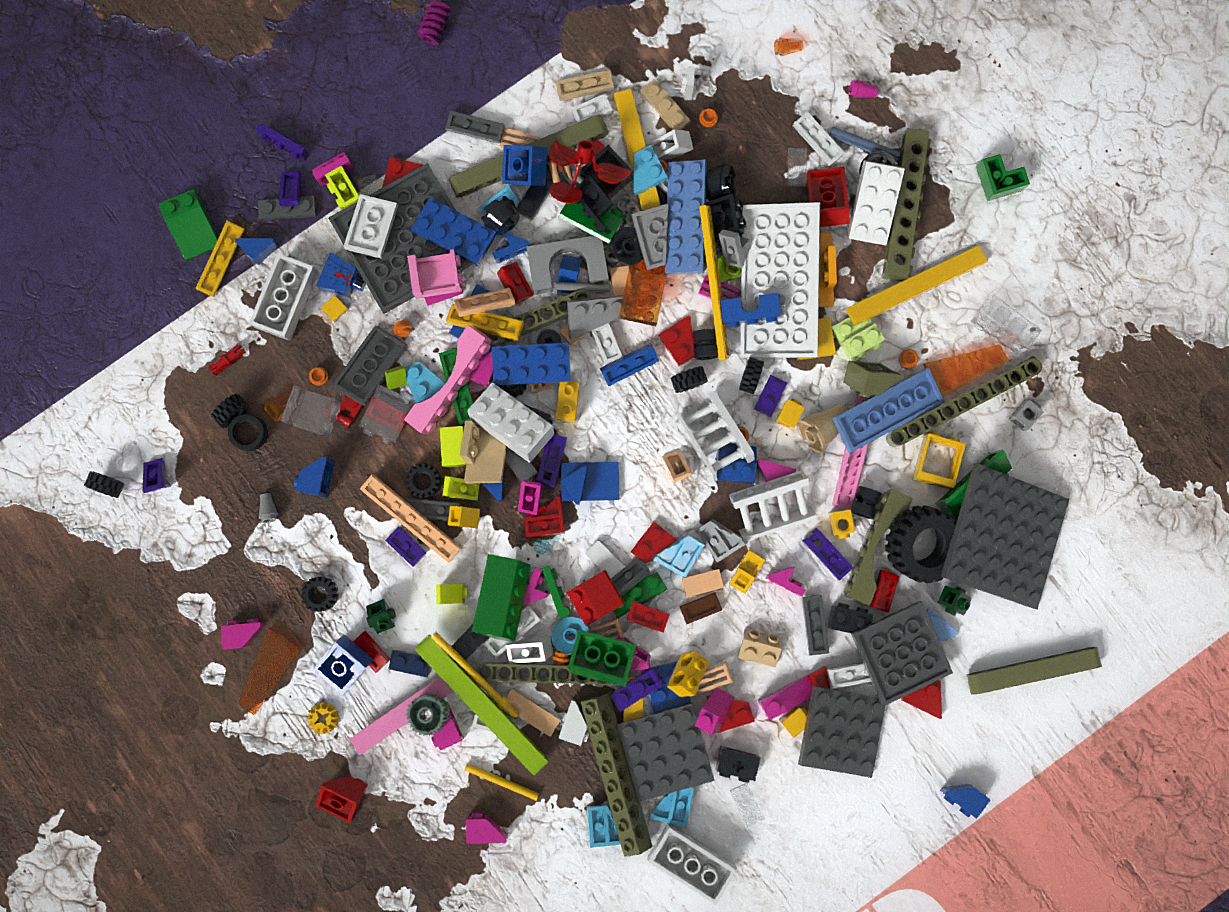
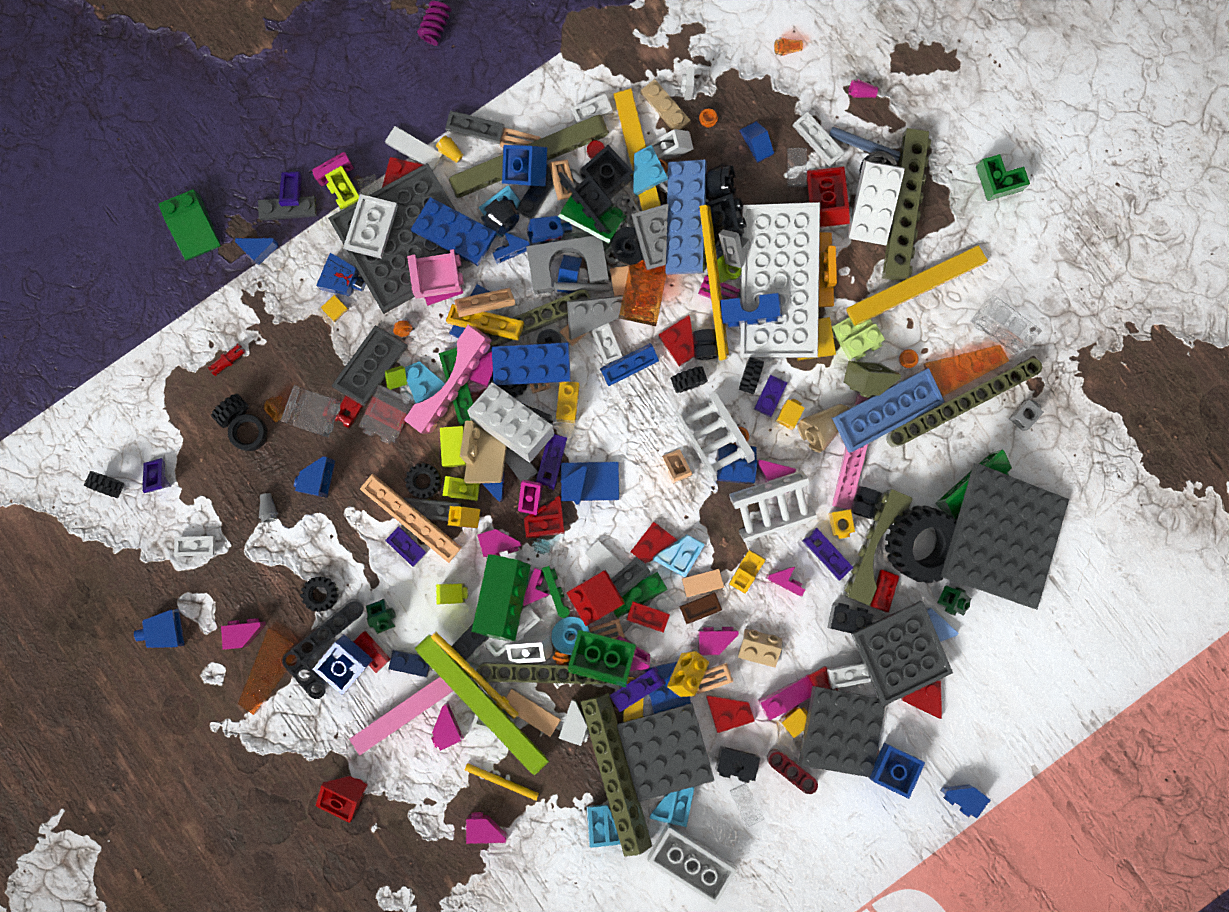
(161, 630): none -> blue torso
(194, 546): none -> white plate
(219, 259): yellow tile -> none
(282, 142): dark purple plate -> none
(283, 297): white brick -> none
(302, 655): none -> black beam
(318, 376): orange plate -> none
(331, 720): yellow gear -> none
(413, 148): none -> white tile
(439, 714): sand green brick -> none
(449, 148): none -> yellow cone
(495, 542): none -> dark pink slope
(513, 278): red slope -> none
(547, 229): none -> blue torso
(564, 156): red plant -> none
(584, 85): tan plate -> none
(714, 711): dark pink slope -> none
(715, 641): none -> dark pink slope
(720, 539): light grey wing -> none
(757, 141): none -> blue slope
(800, 776): none -> dark red beam
(815, 625): dark grey plate -> none
(896, 770): none -> blue brick
(952, 442): yellow window -> none
(1034, 670): olive beam -> none

